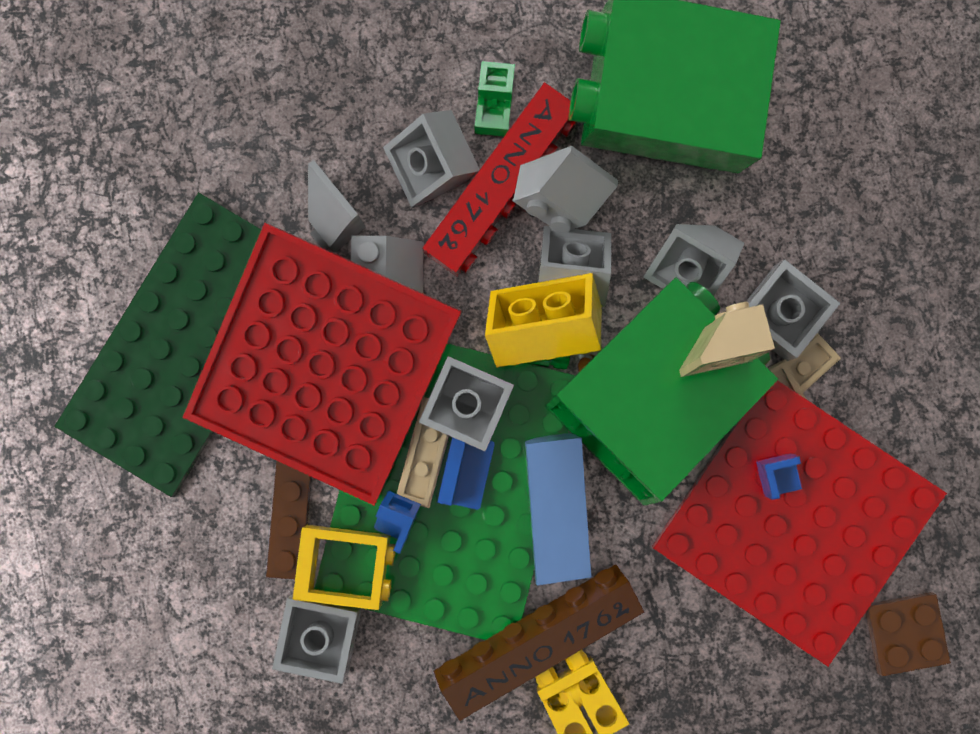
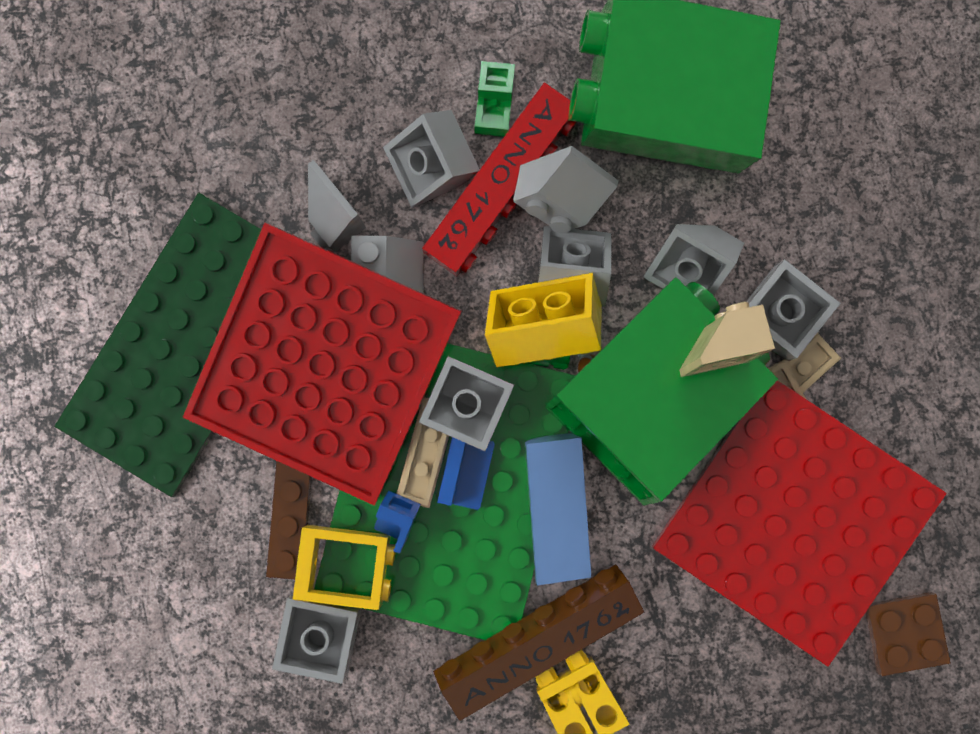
(779, 475): blue panel -> none

